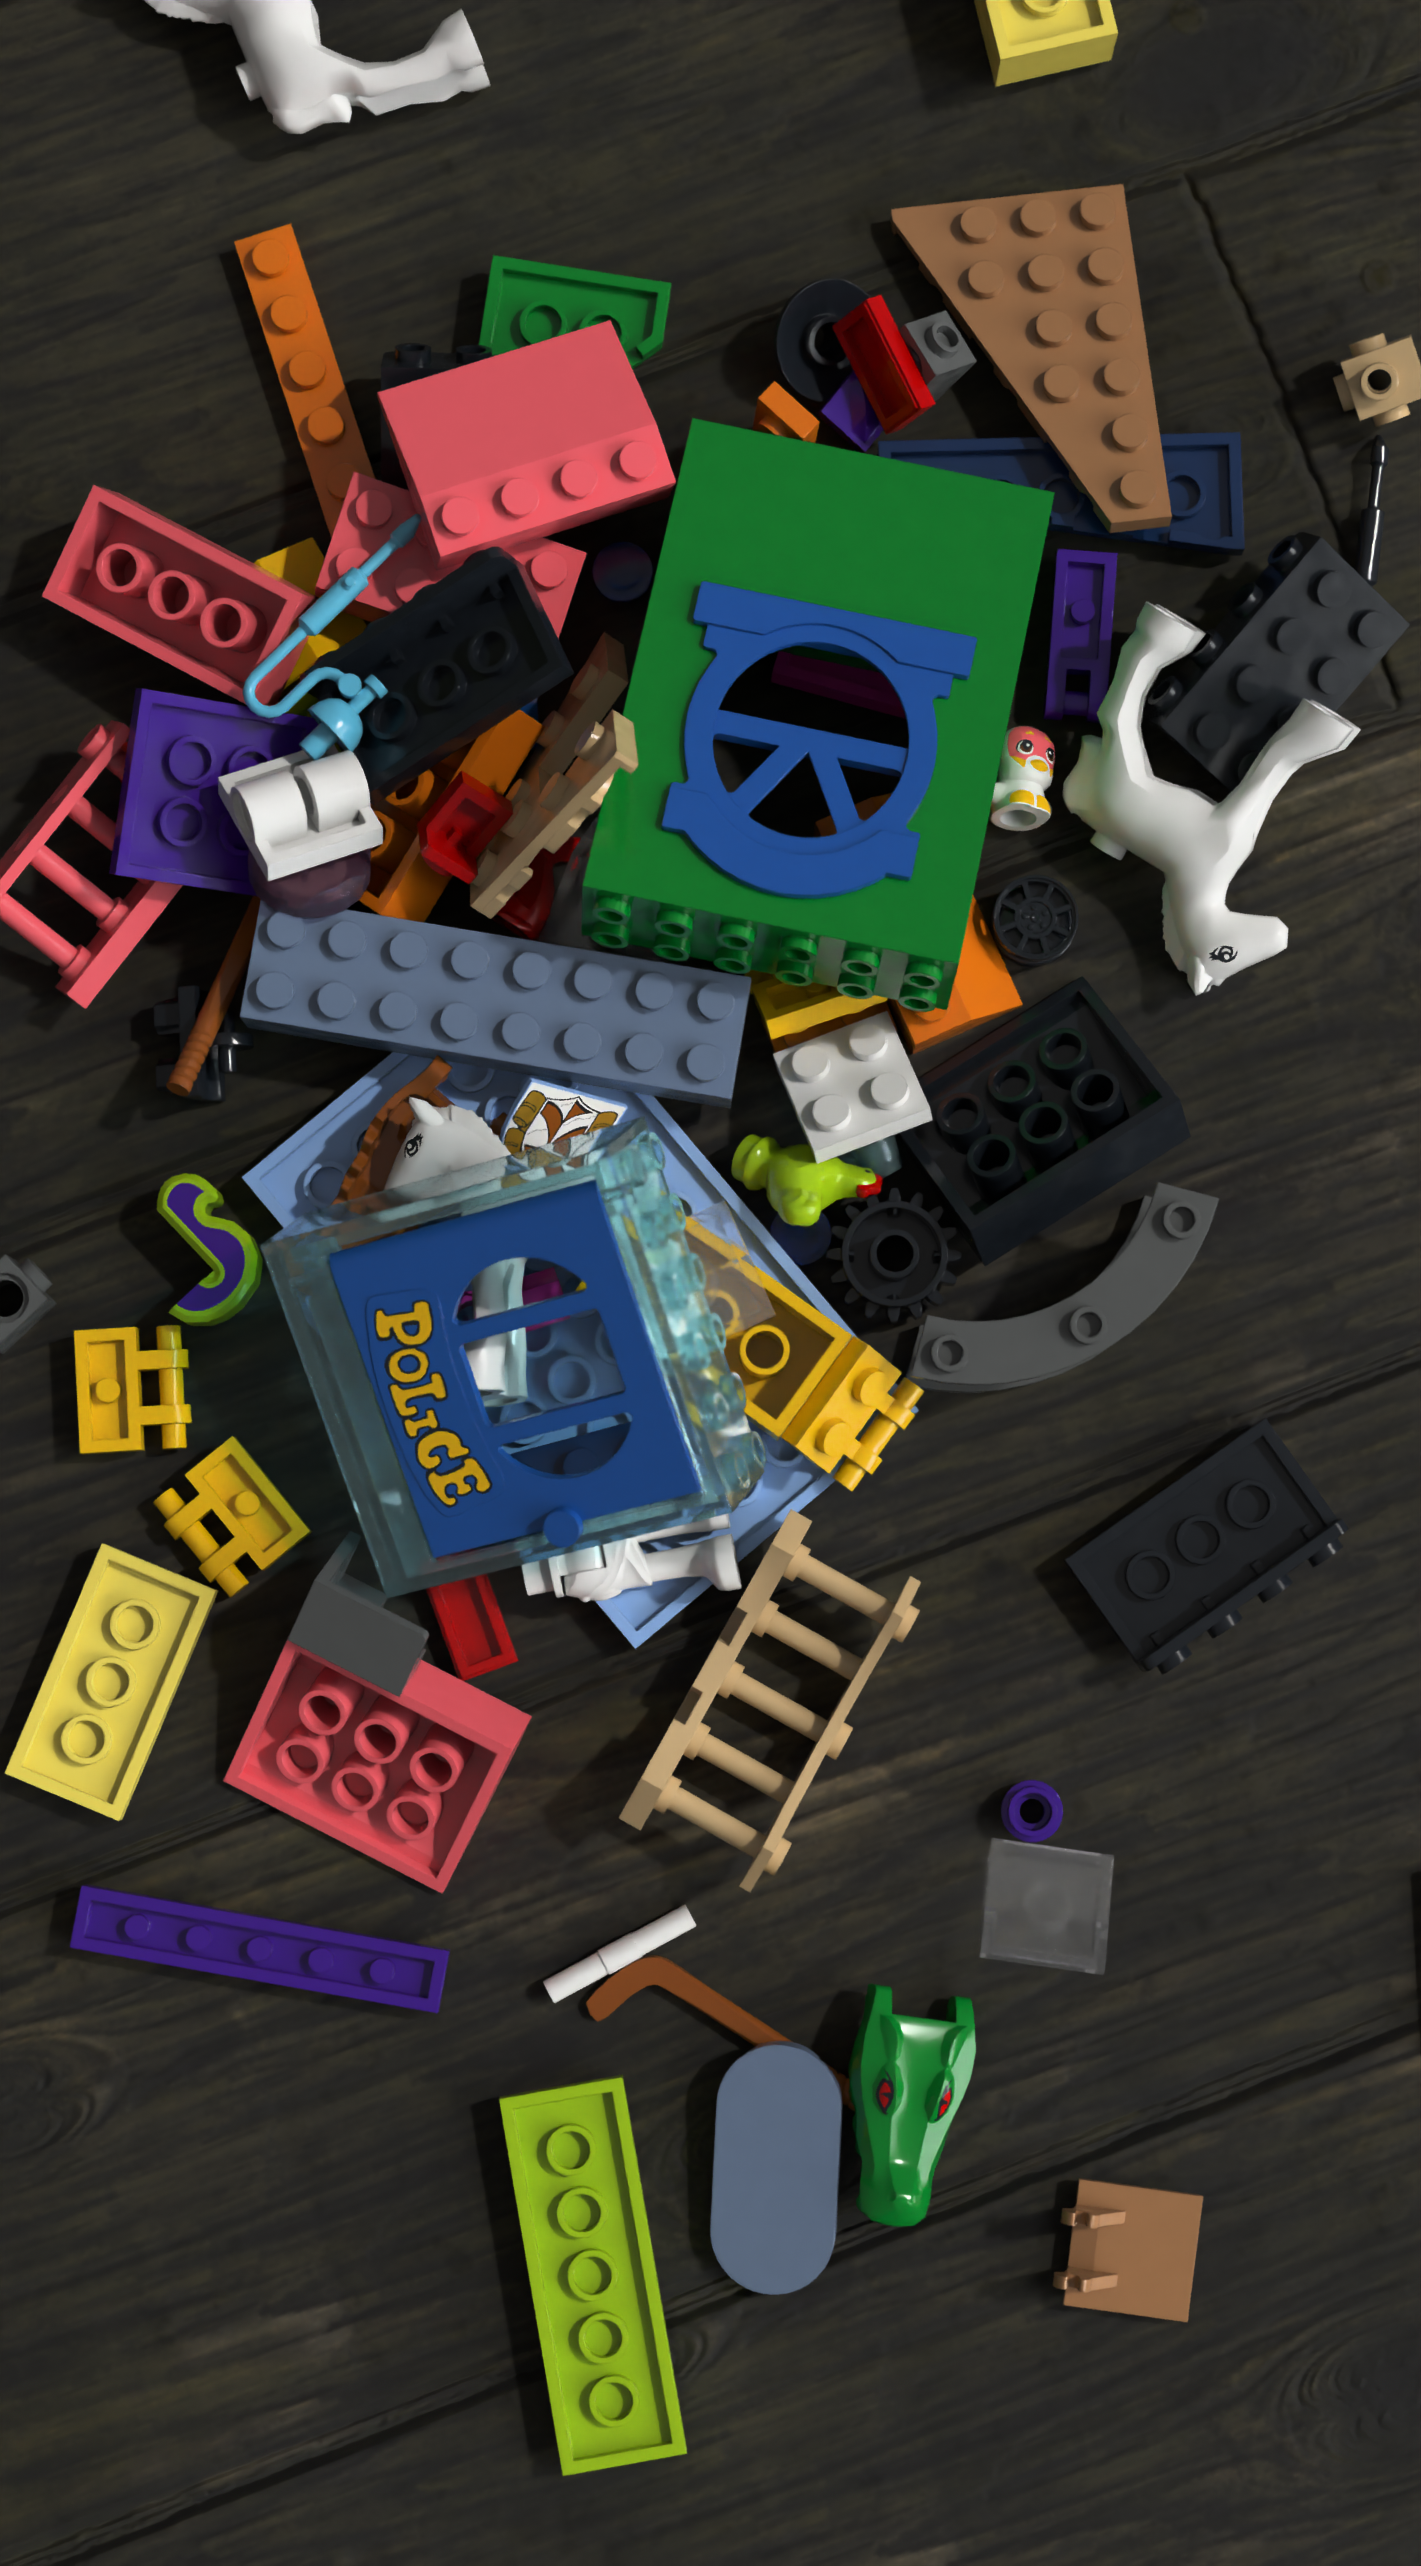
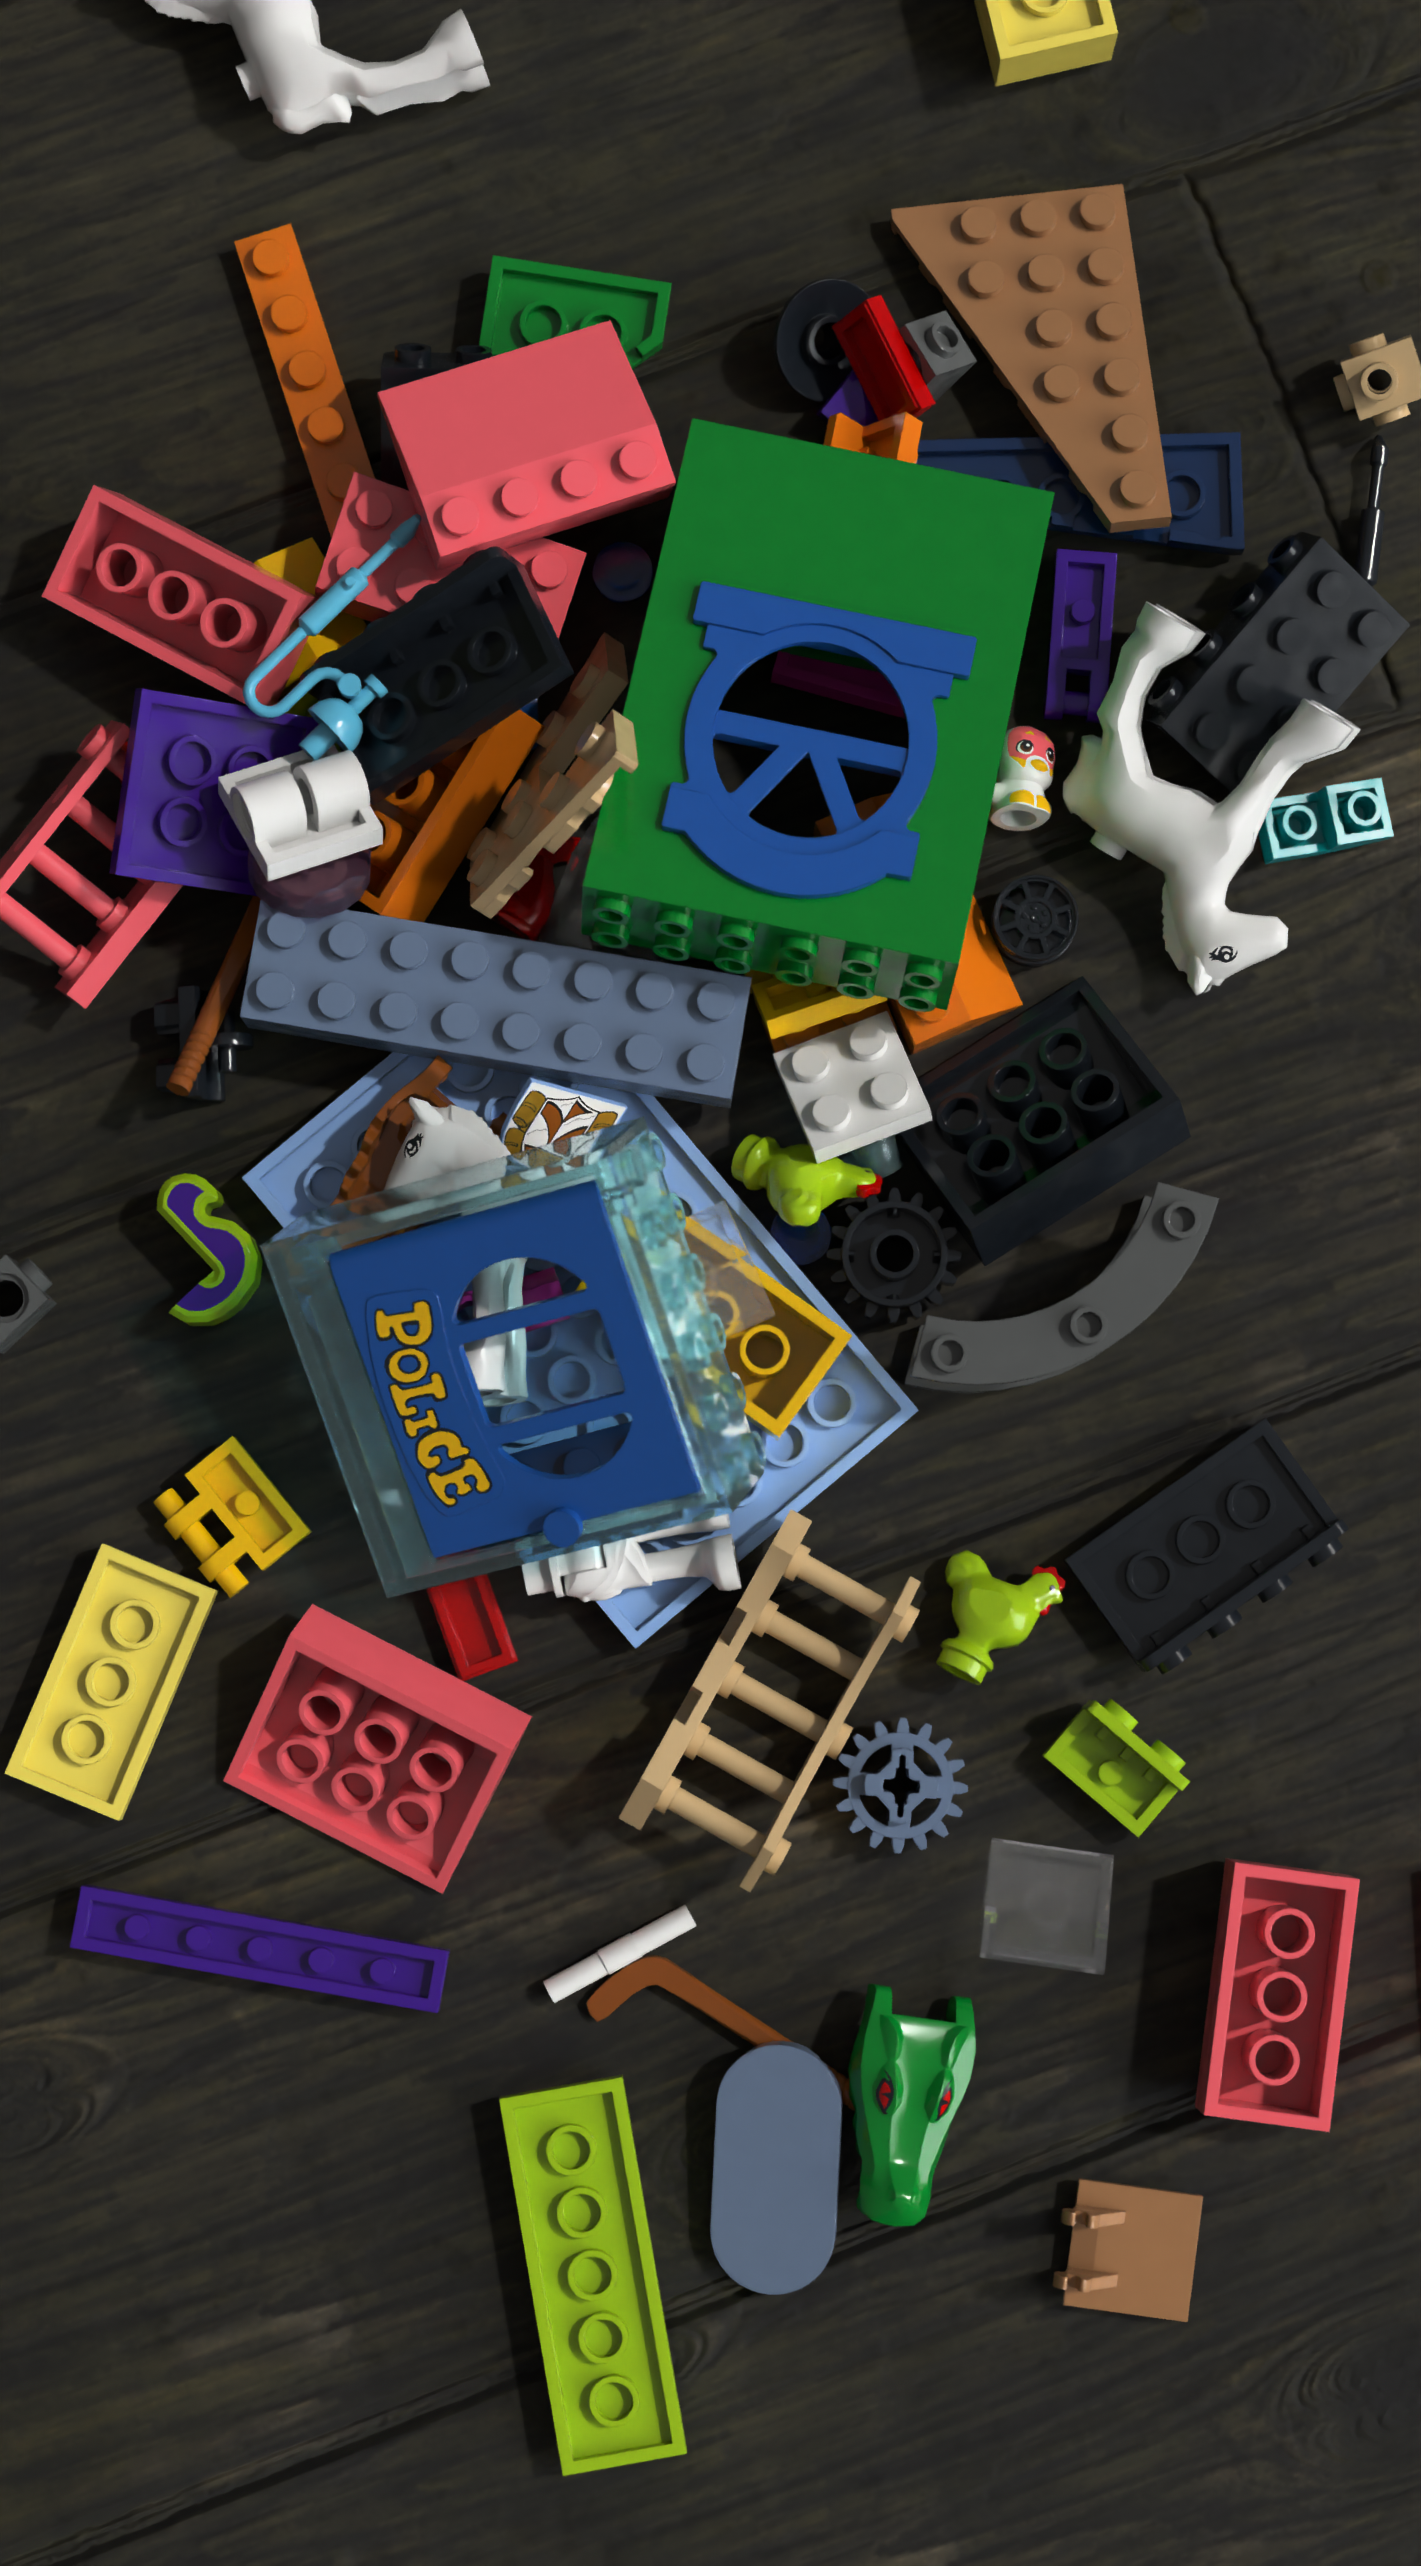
(111, 1389): yellow plate -> none
(351, 1628): dark grey panel -> none
(461, 826): red bracket -> none
(784, 416): orange plate -> none
(841, 1407): yellow plate -> none
(889, 438): none -> orange bracket
(928, 1785): none -> sand blue gear
(991, 1613): none -> lime animal
(1050, 1818): dark purple plate -> none
(1116, 1765): none -> lime bracket
(1277, 1995): none -> coral brick
(1325, 821): none -> teal slope

